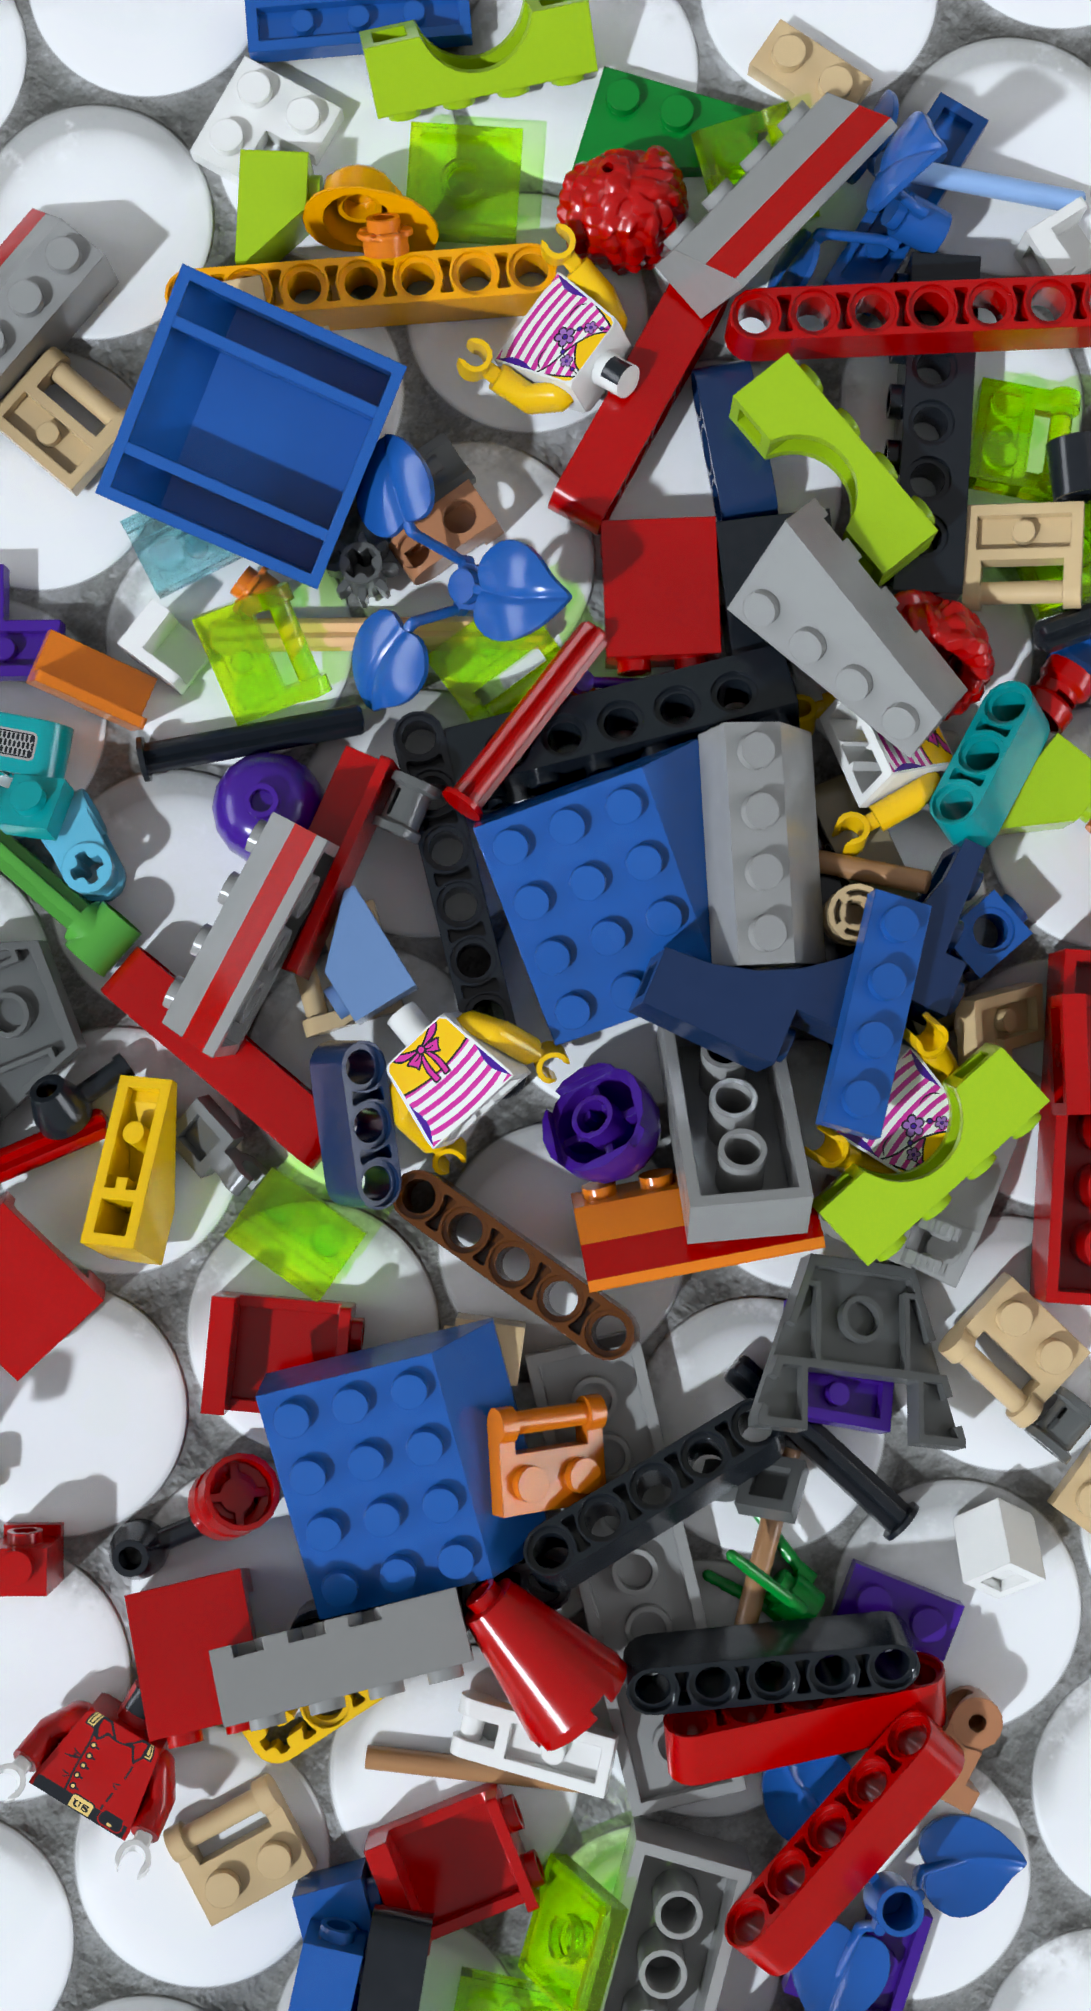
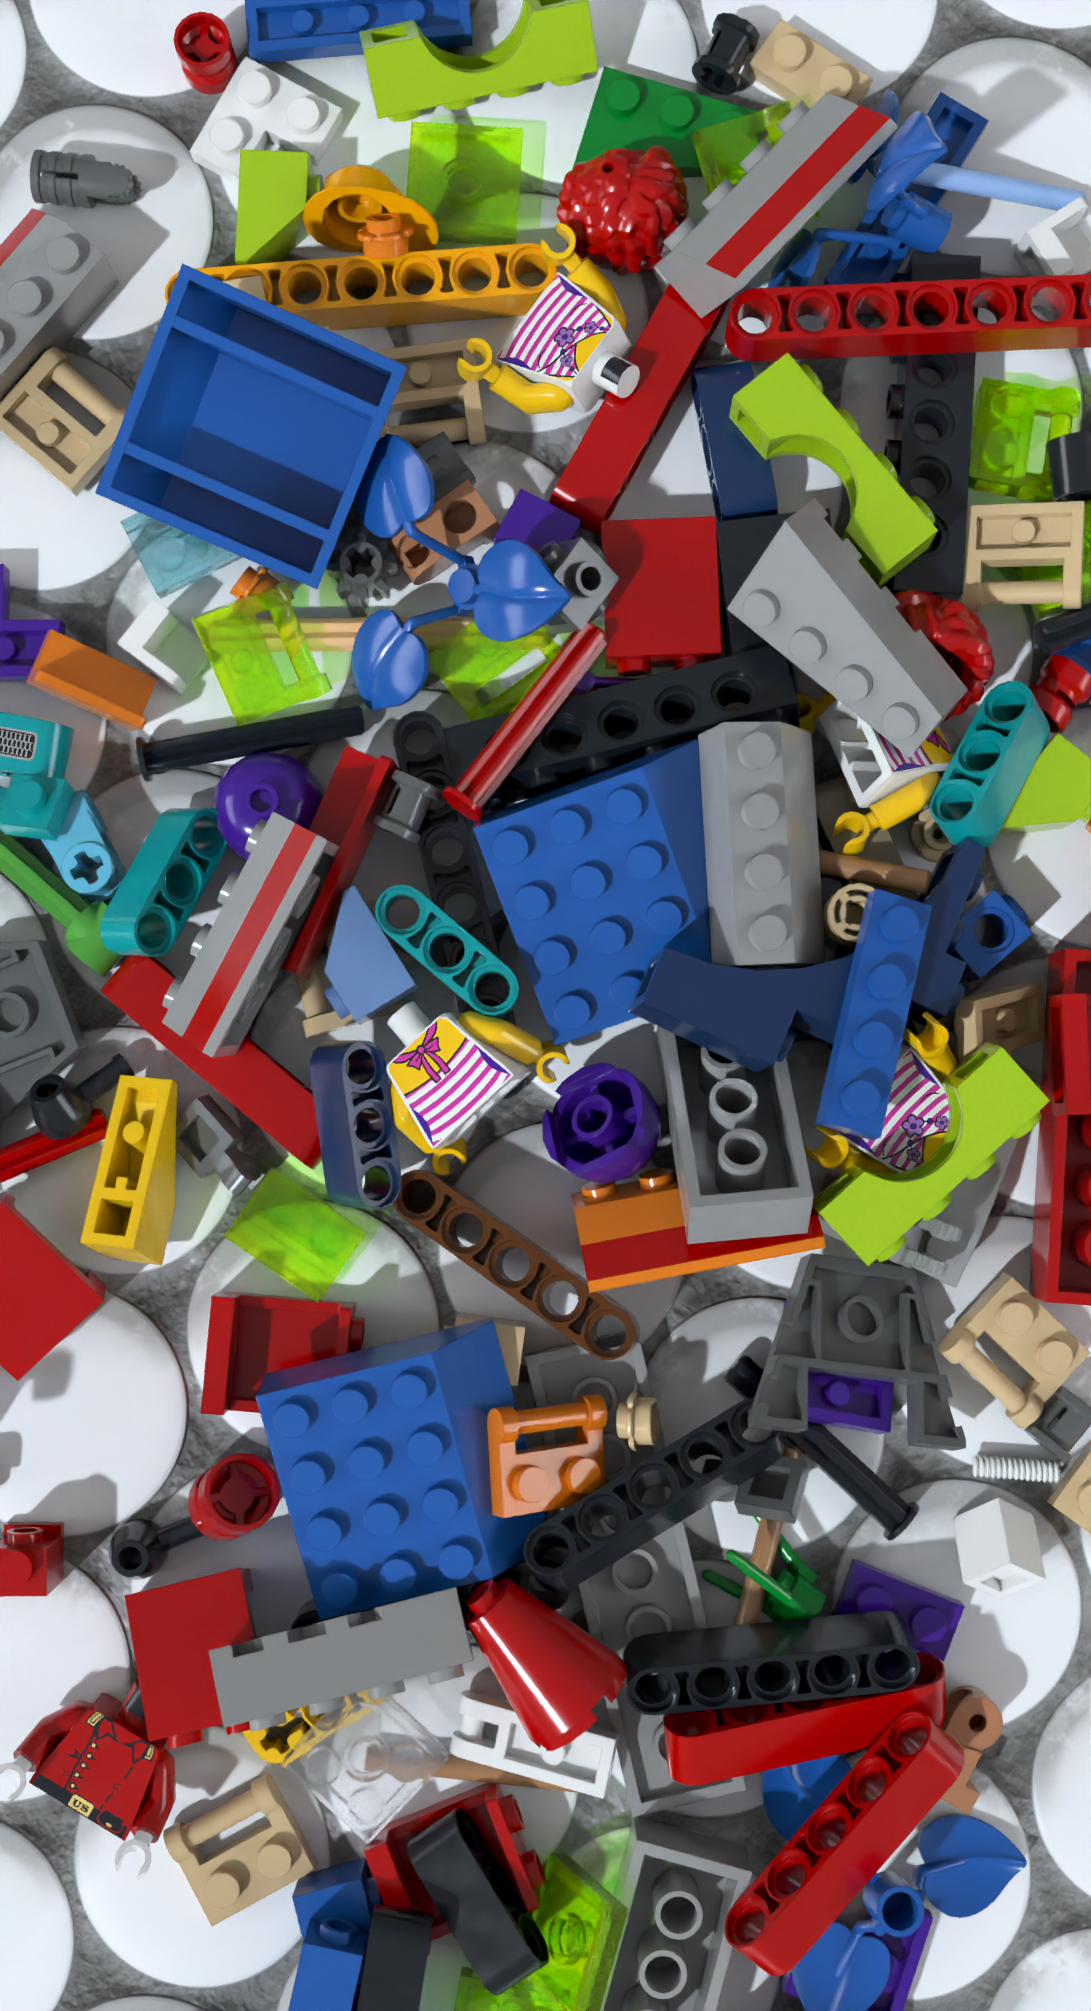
(80, 180): none -> dark grey hinge
(184, 850): none -> teal beam
(197, 42): none -> red wheel
(366, 1761): none -> clear plate
(428, 930): none -> teal beam
(433, 382): none -> tan plate
(478, 1901): none -> black beam
(537, 522): none -> dark purple window
(584, 573): none -> dark grey brick
(638, 1420): none -> tan plate
(725, 54): none -> black bush
(923, 840): none -> tan plate
(1016, 1469): none -> white piece

